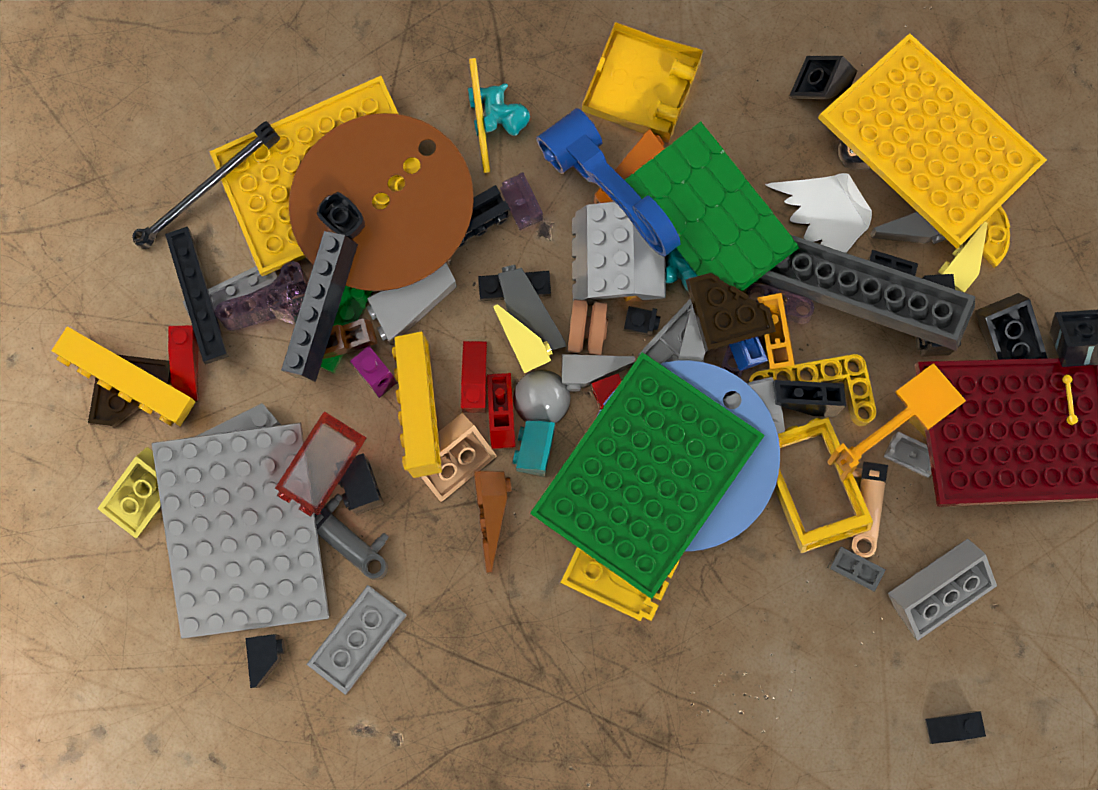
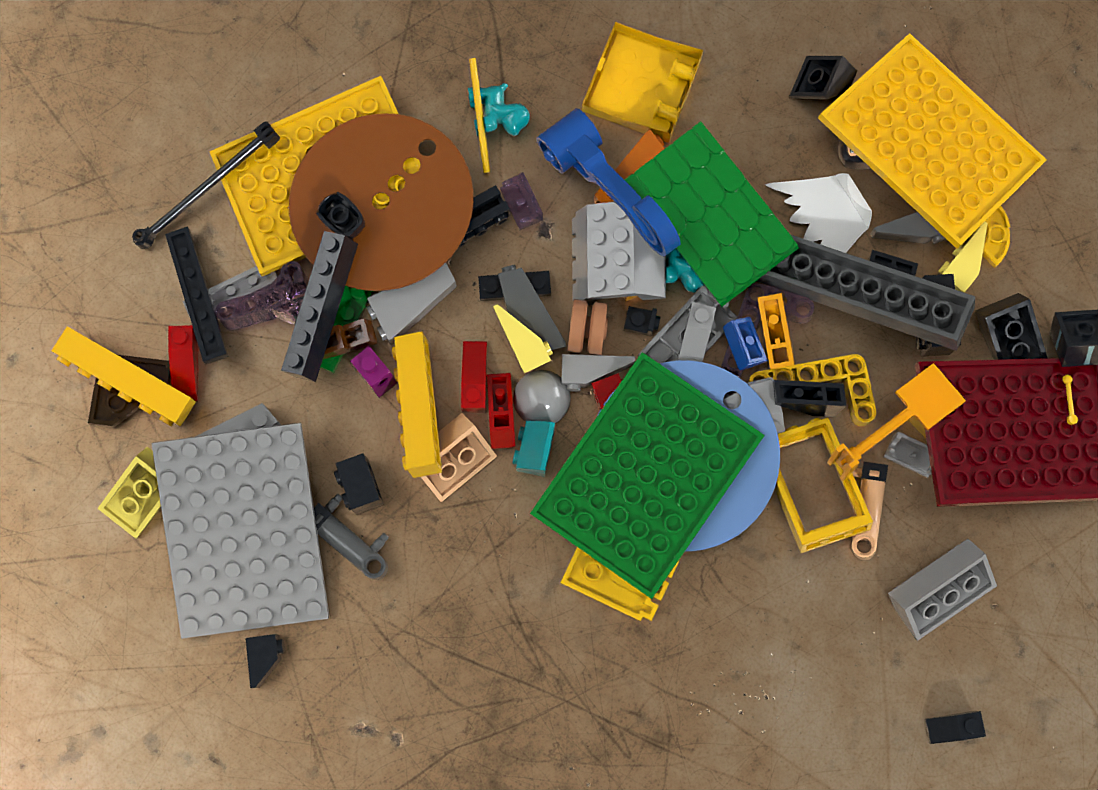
(320, 464): clear window -> none
(356, 639): light grey tile -> none
(492, 502): dark orange wedge -> none
(726, 313): dark brown plate -> none
(856, 568): dark grey hinge -> none

